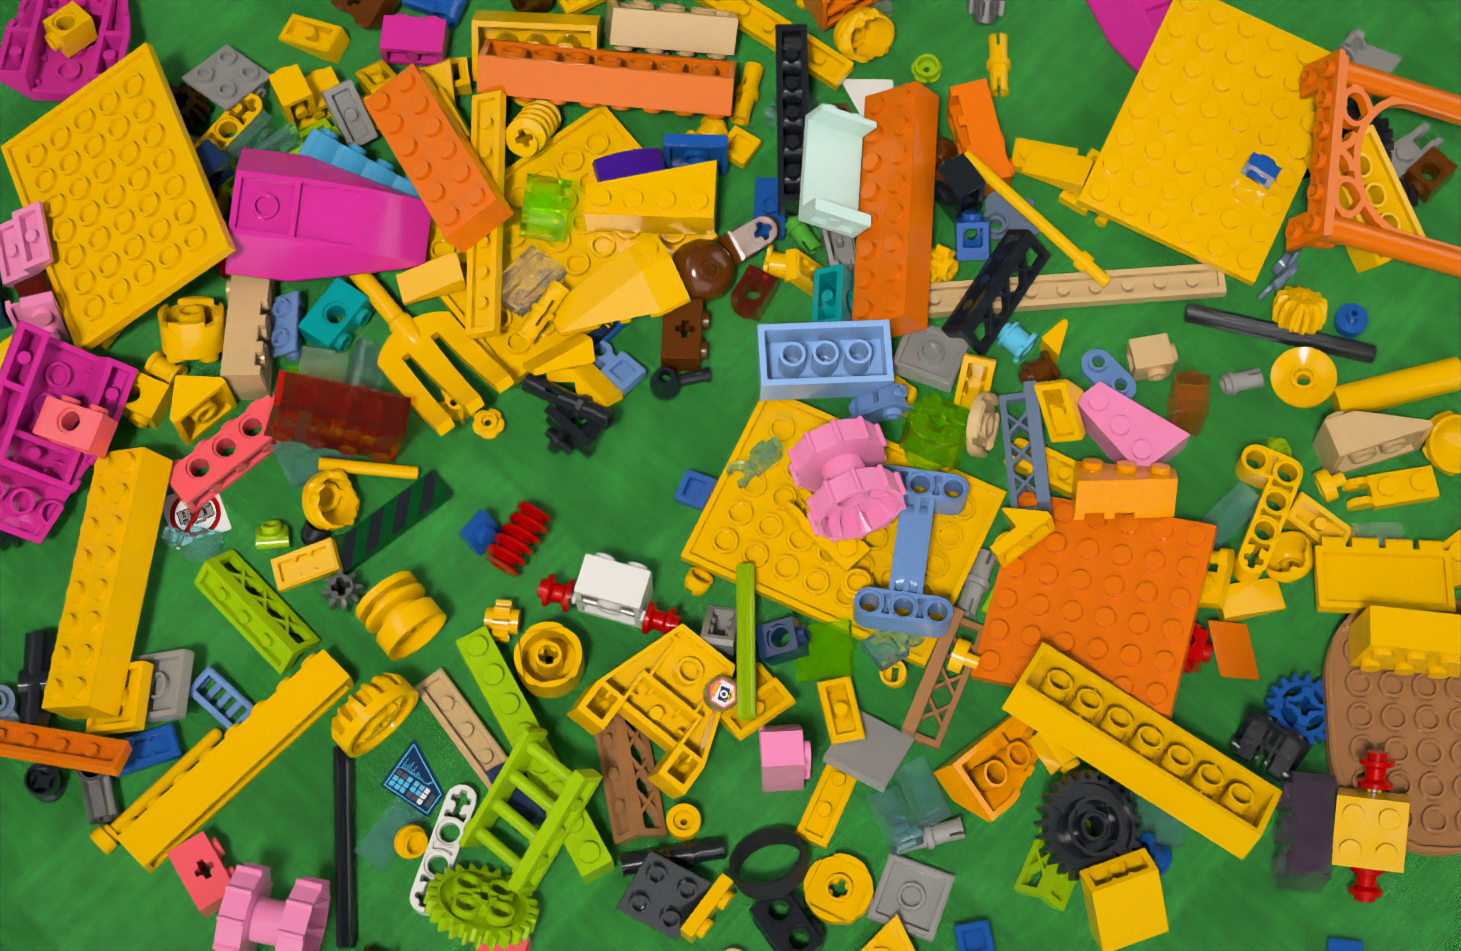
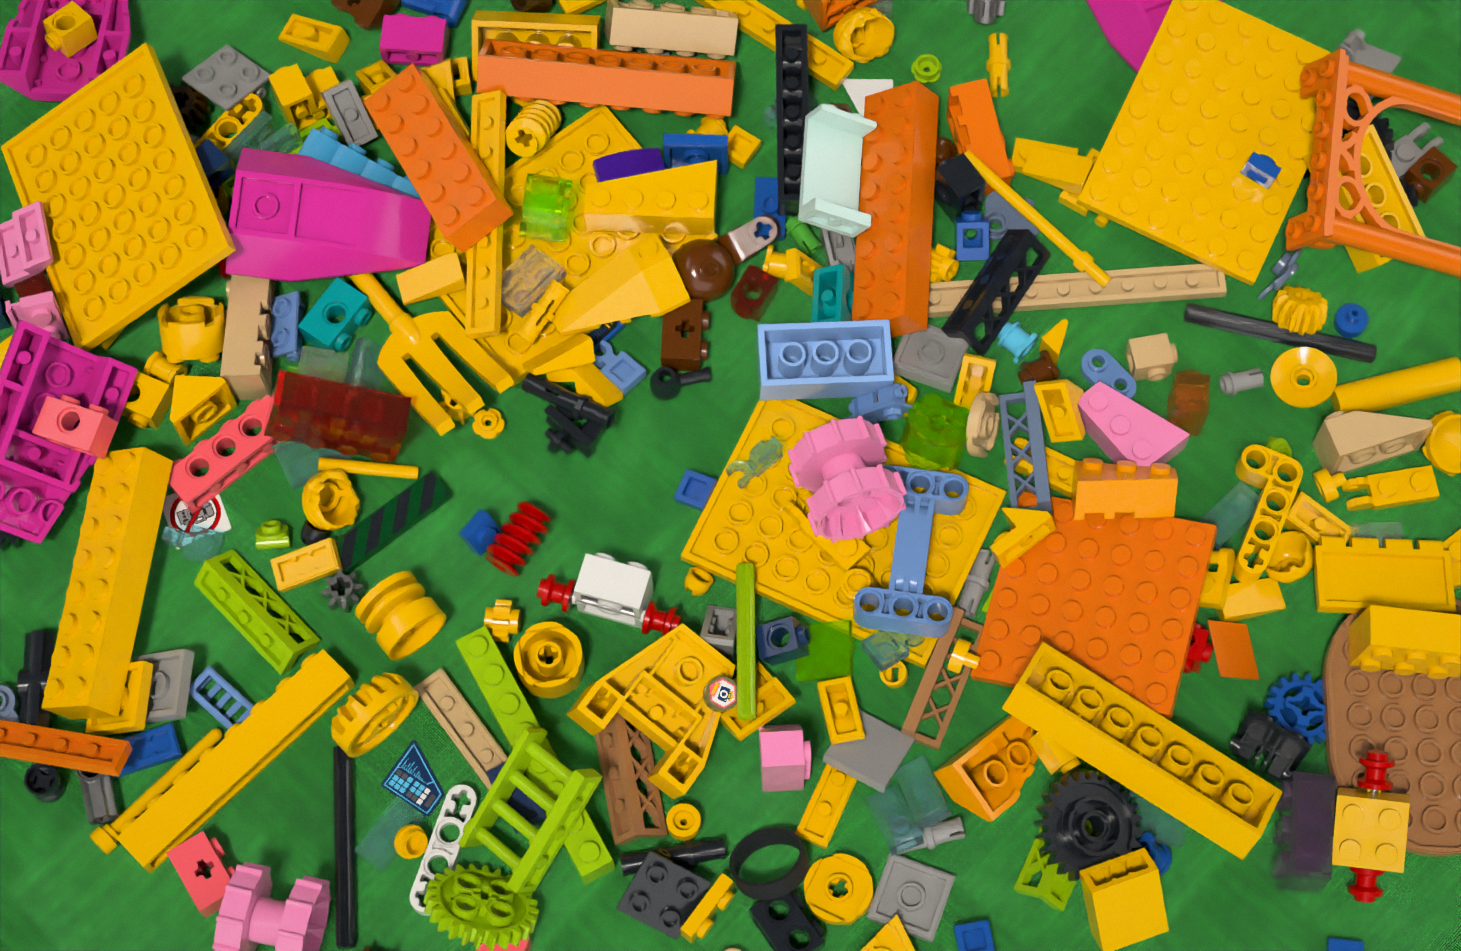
(746, 93): yellow pin -> none

